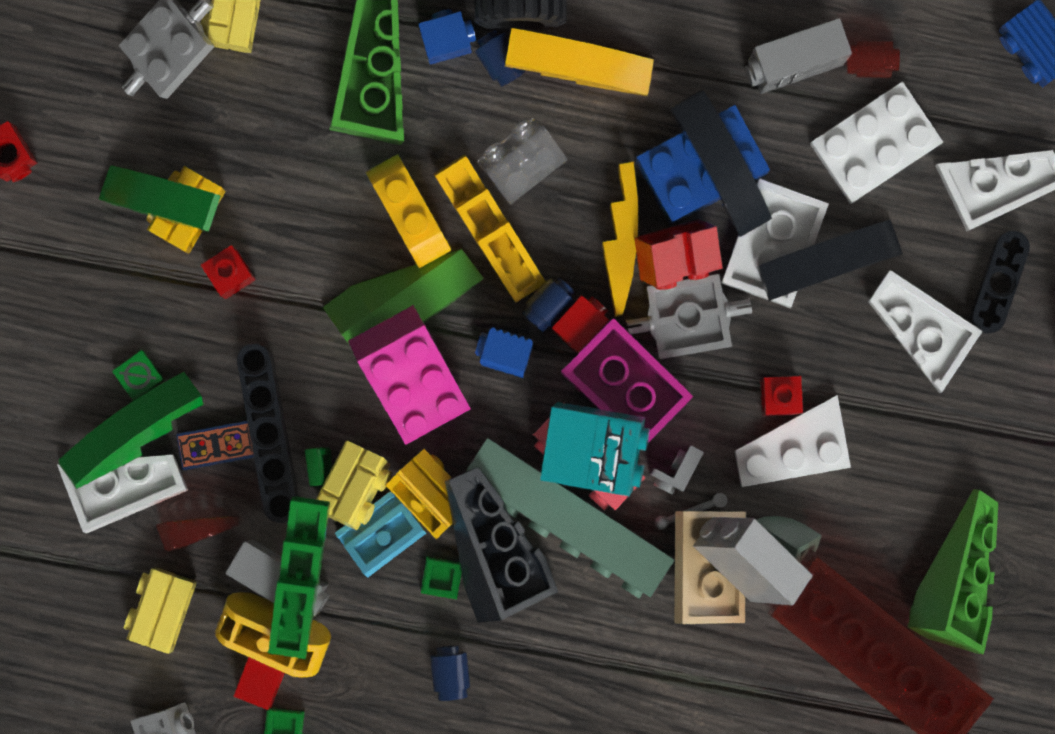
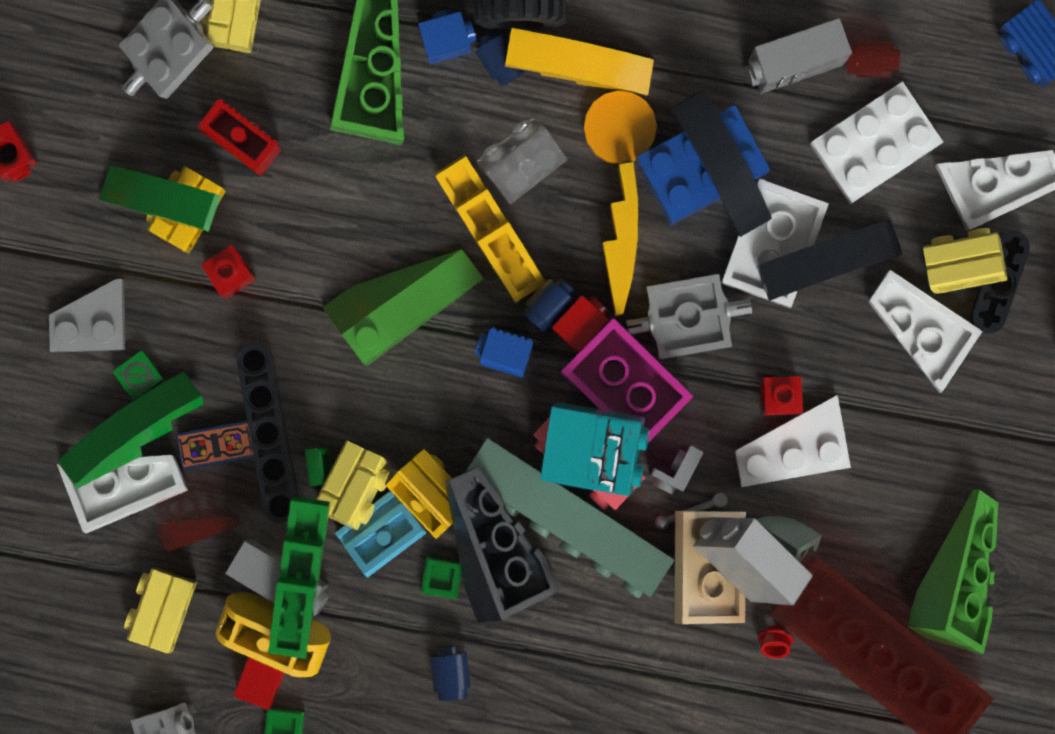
(91, 322): none -> light grey wing
(240, 137): none -> red brick
(408, 211): yellow brick -> none
(409, 374): dark pink brick -> none
(620, 127): none -> light orange tile
(678, 252): brick -> none
(775, 642): none -> red plate
(965, 261): none -> light yellow brick

